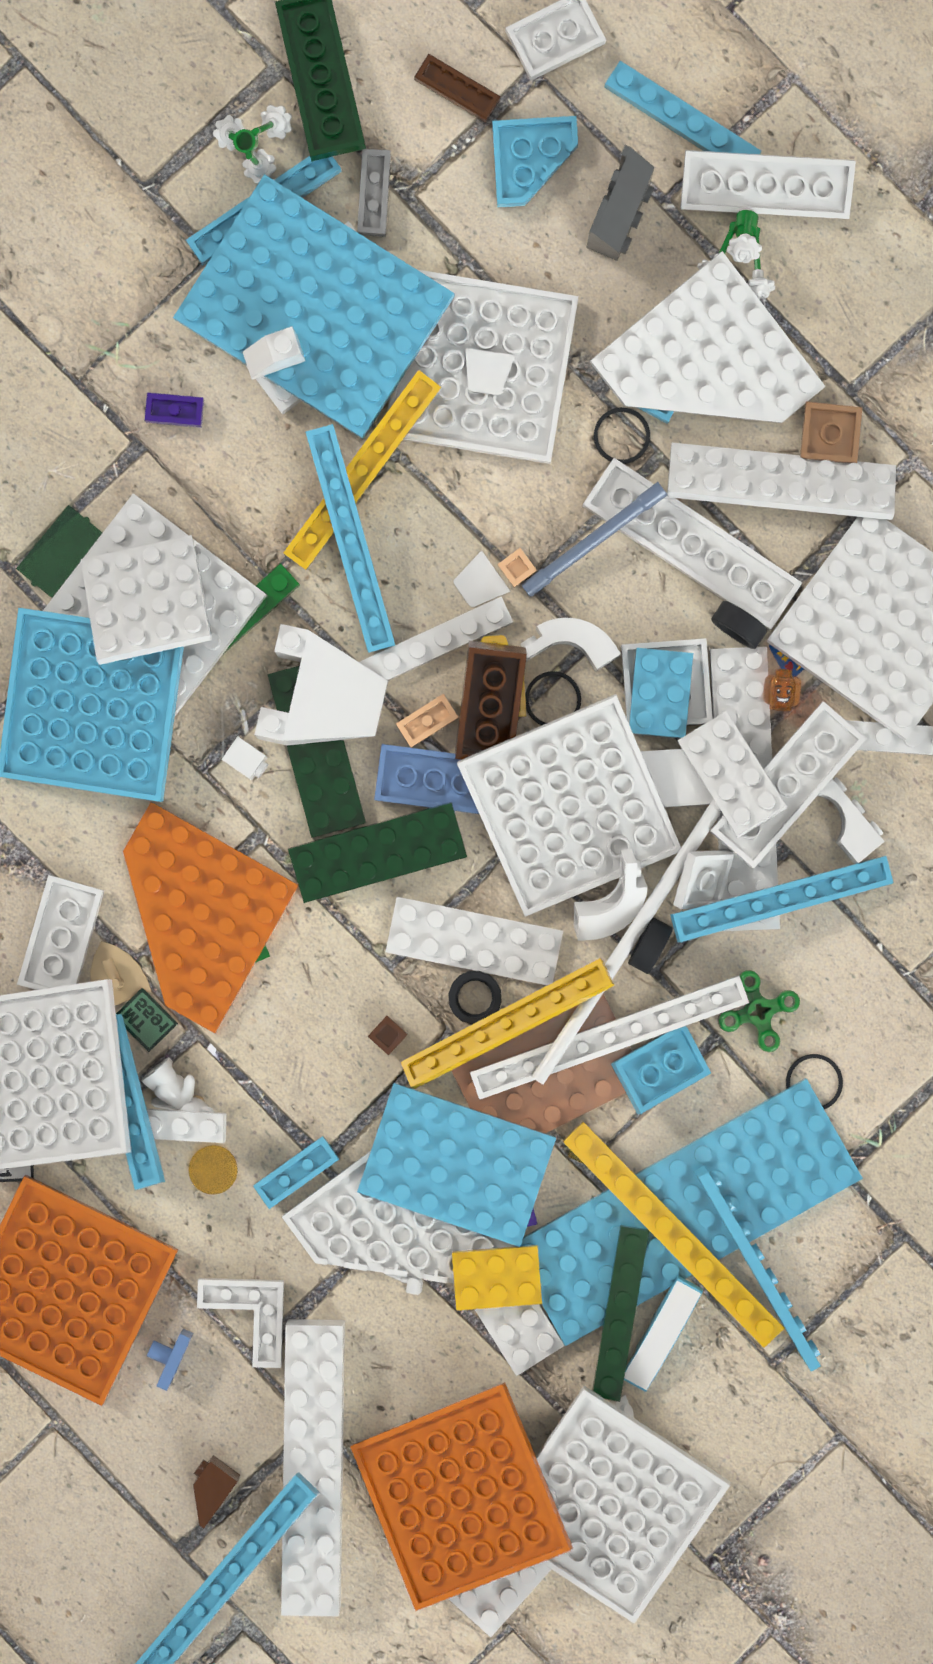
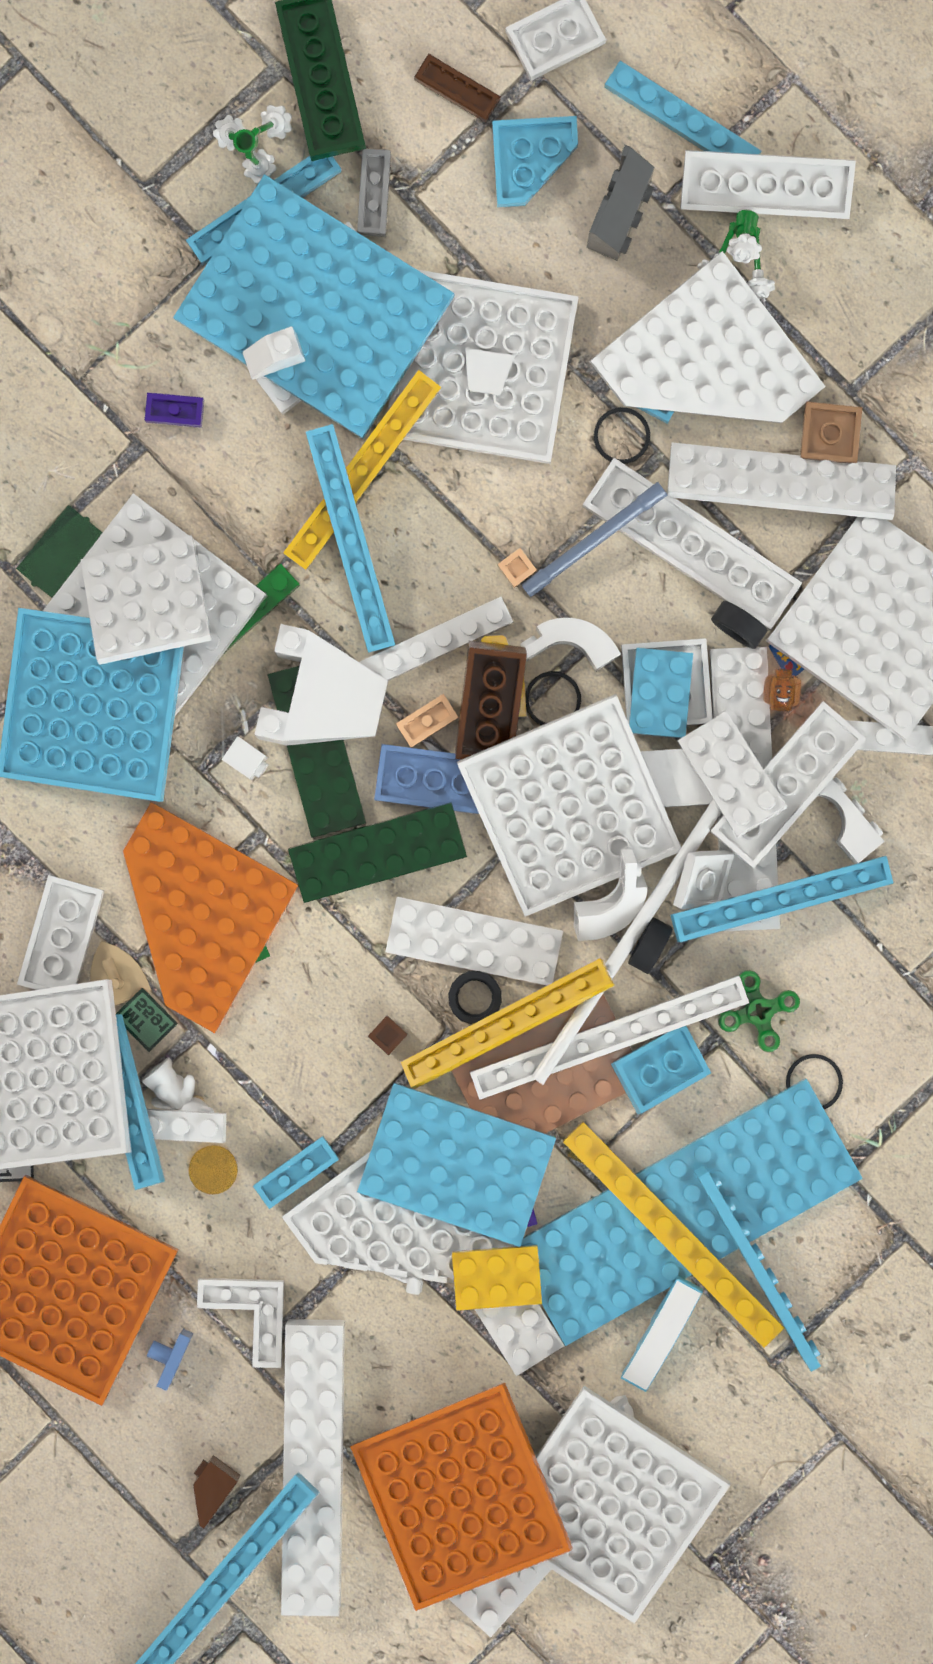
(480, 581): white sticker -> none
(620, 1312): dark green plate -> none

